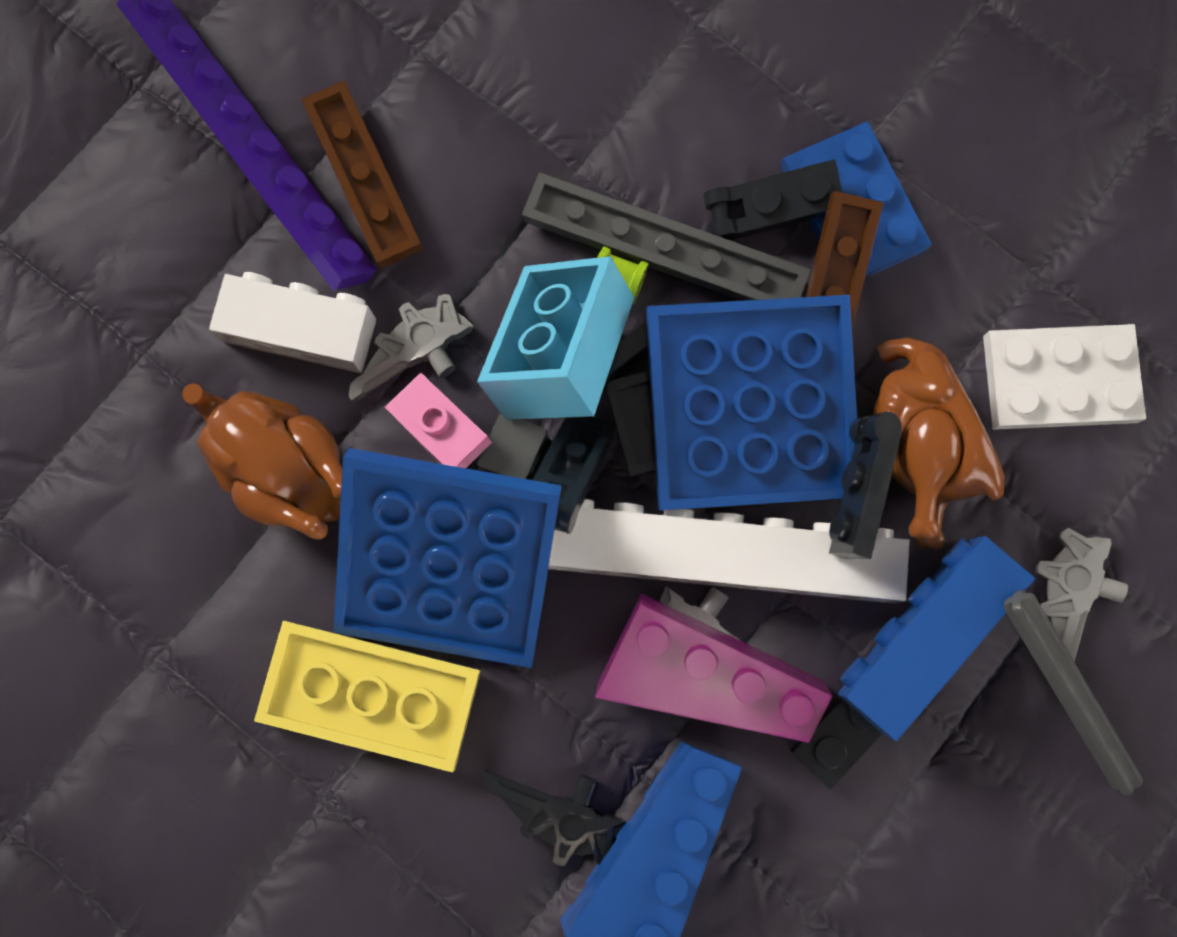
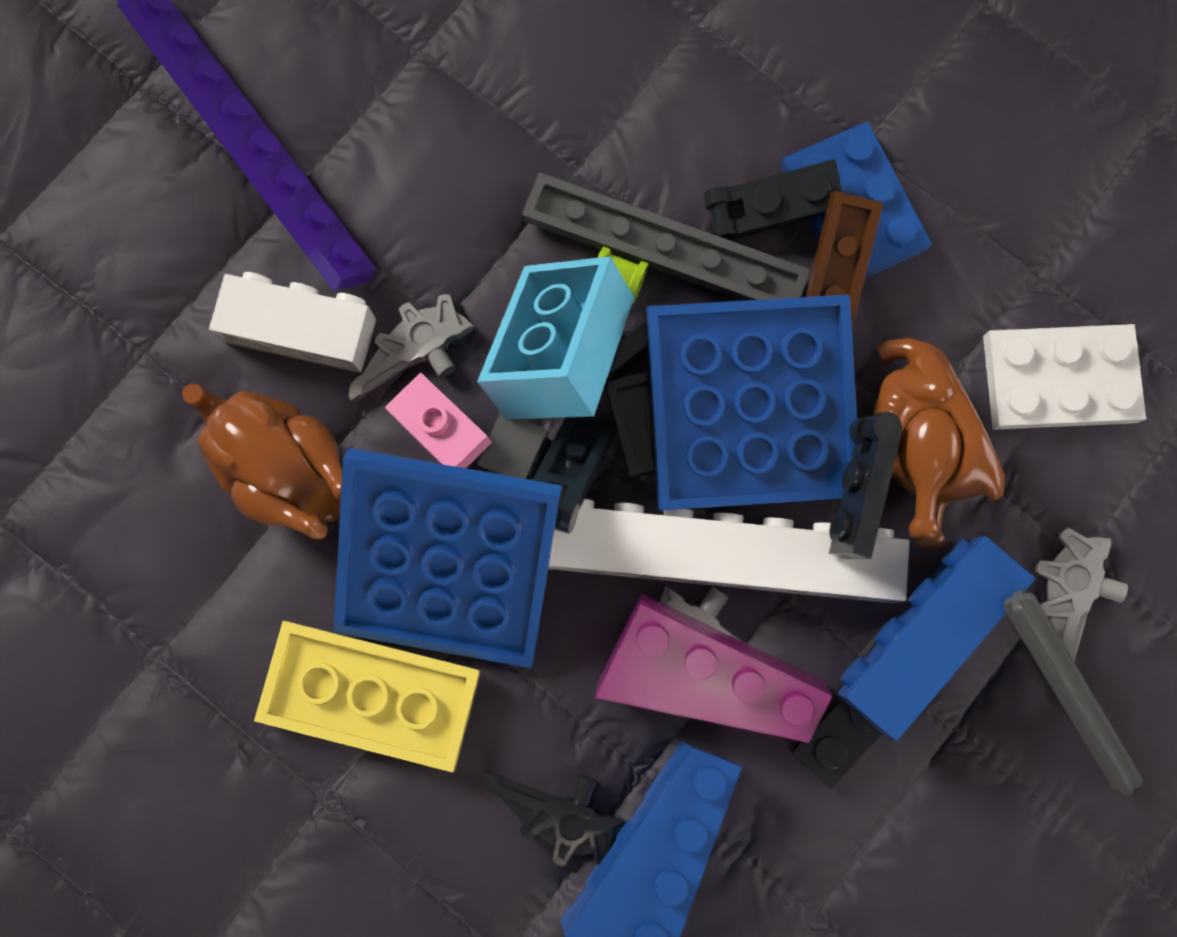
(362, 174): reddish brown plate -> none

